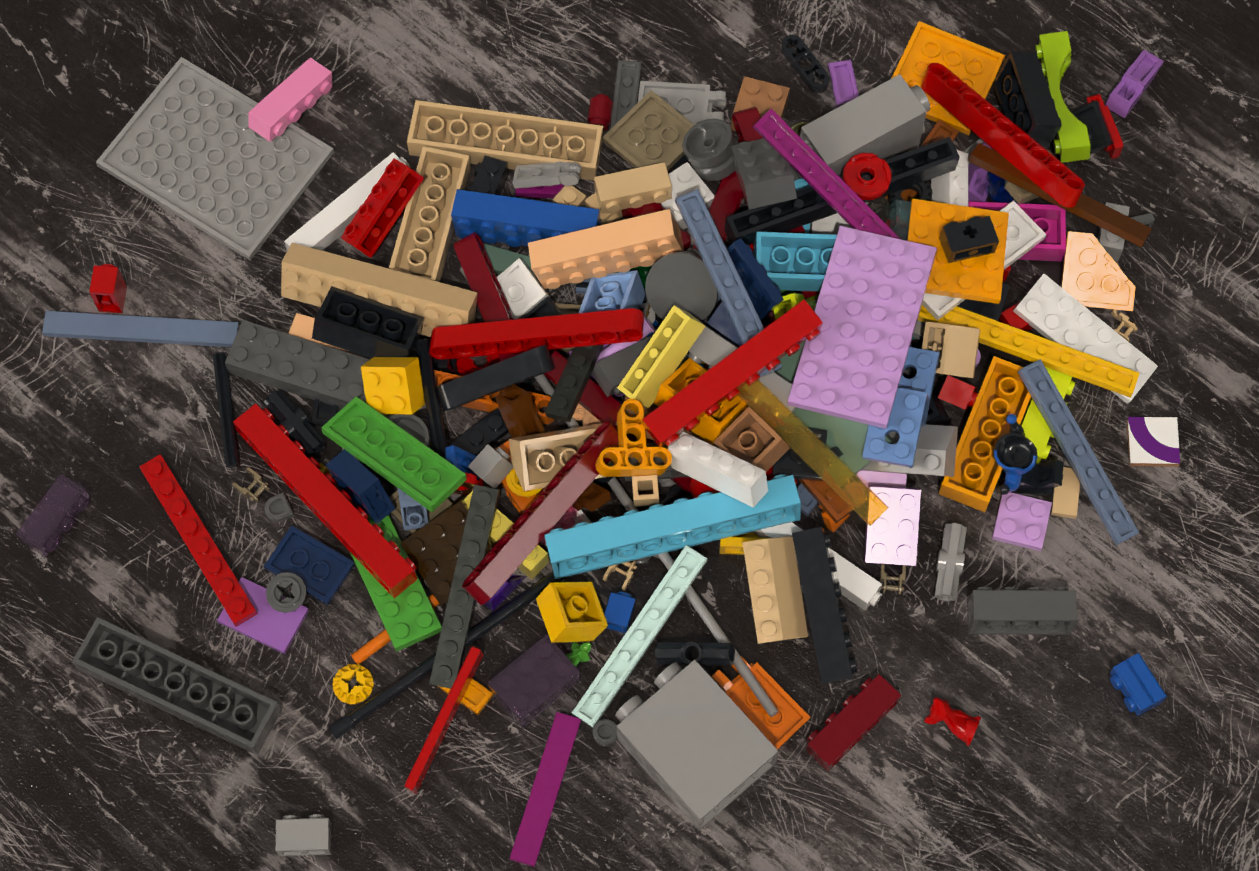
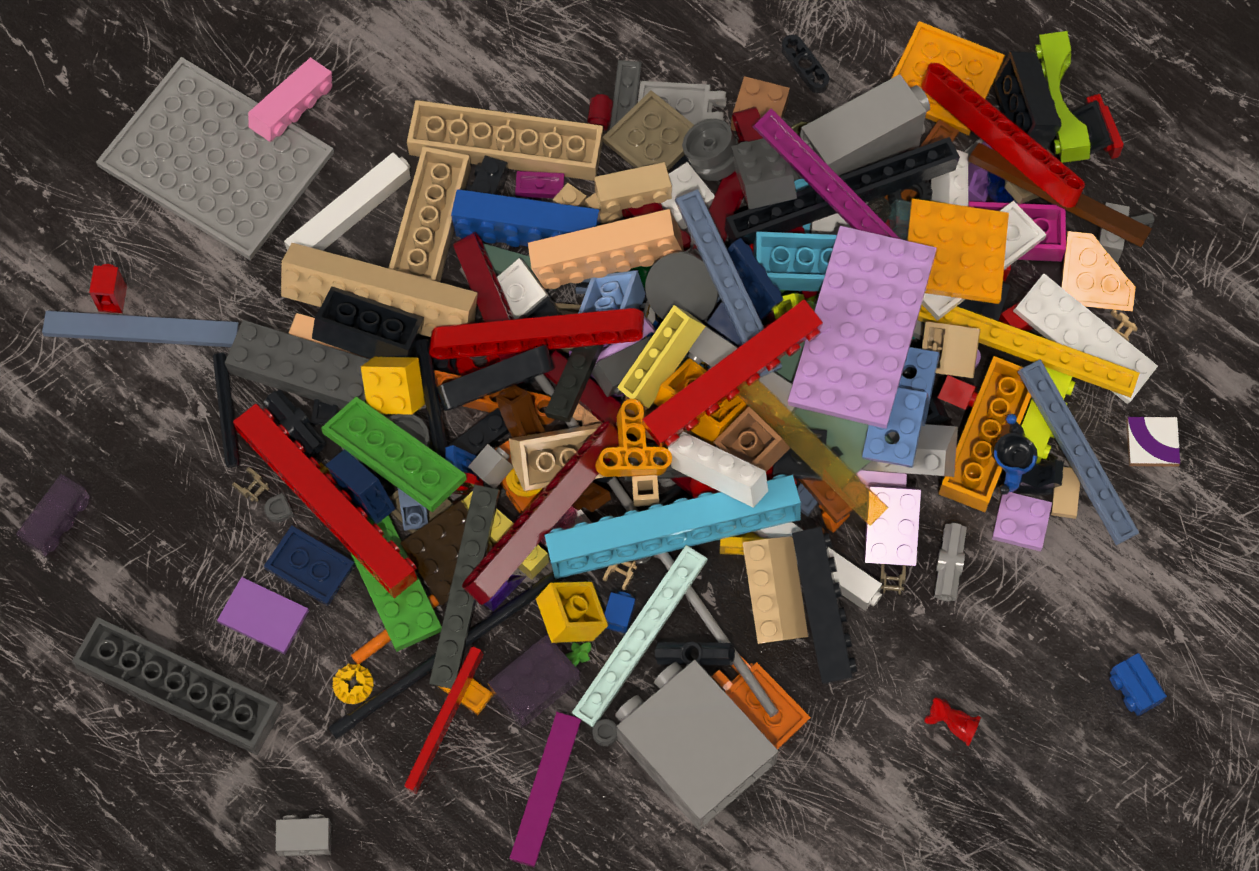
(198, 540): red plate -> none
(274, 595): dark grey gear -> none
(382, 207): red brick -> none
(546, 174): light grey hinge -> none
(843, 82): medium lavender tile -> none
(853, 722): dark red brick -> none
(867, 163): red tile -> none
(968, 239): black brick -> none
(1022, 611): dark grey brick -> none
(1134, 83): medium lavender slope -> none

